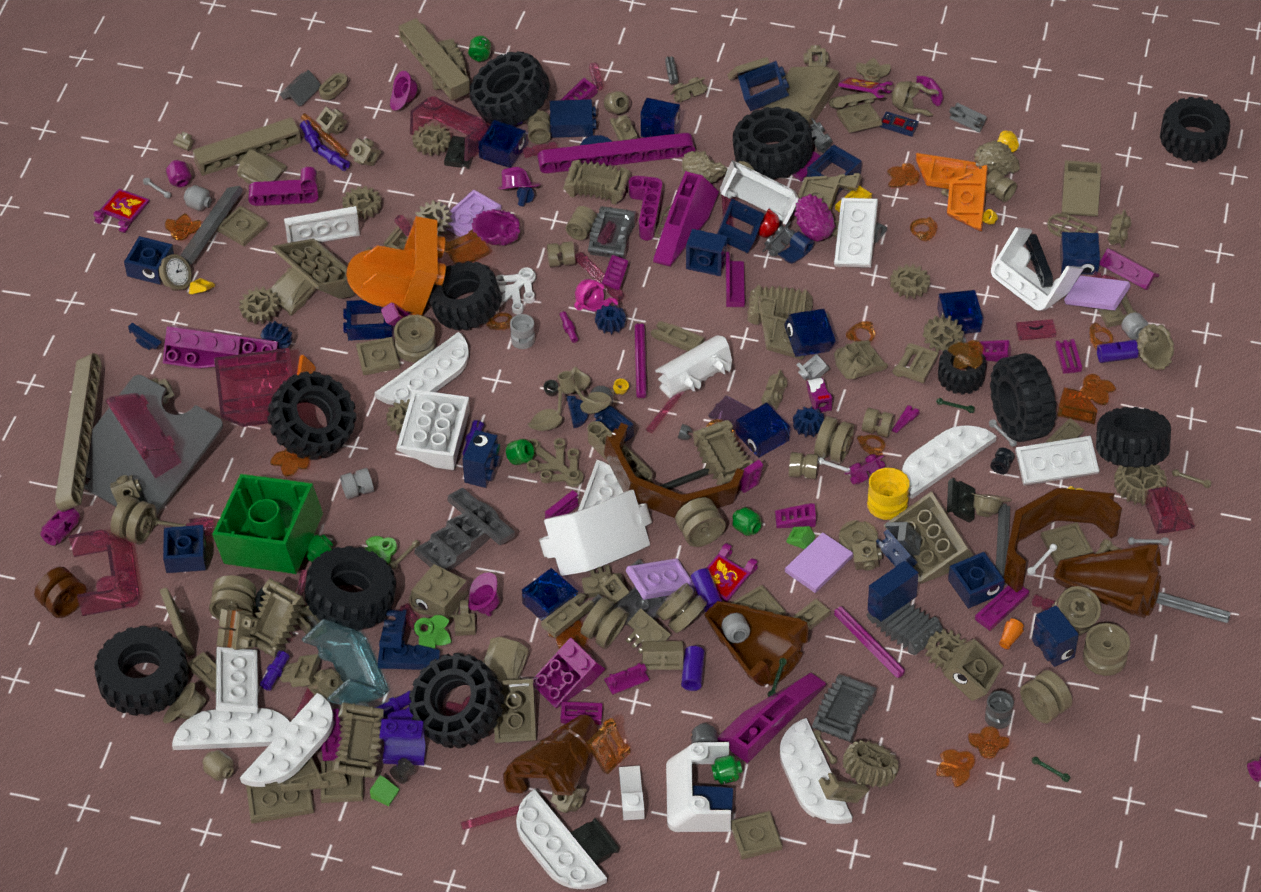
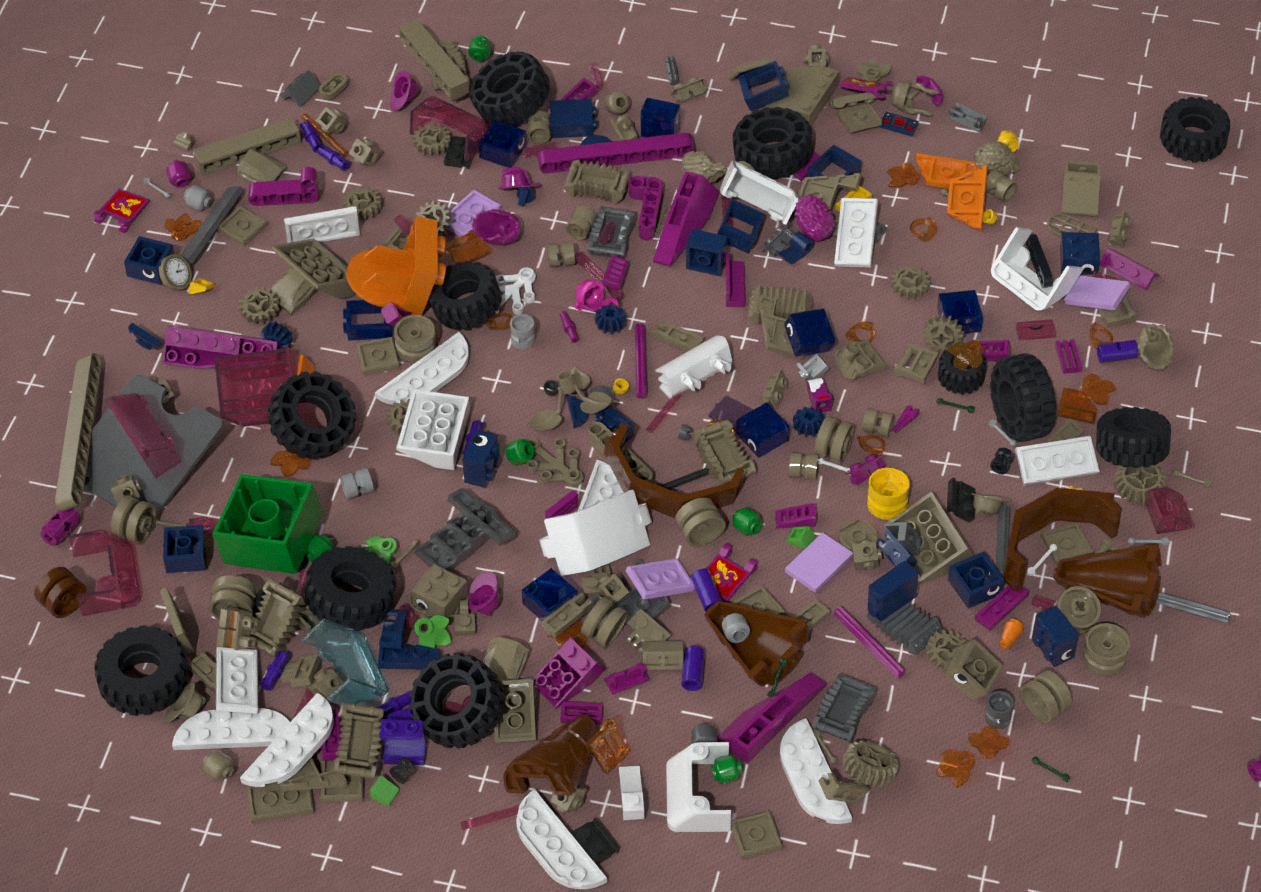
(681, 607): dark tan wheel -> none
(719, 797): dark blue hinge -> none
(751, 476): magenta plate -> none
(769, 224): red hair -> none
(822, 141): dark grey hinge -> none
(944, 455): white plate -> none
(1133, 324): light grey head -> none

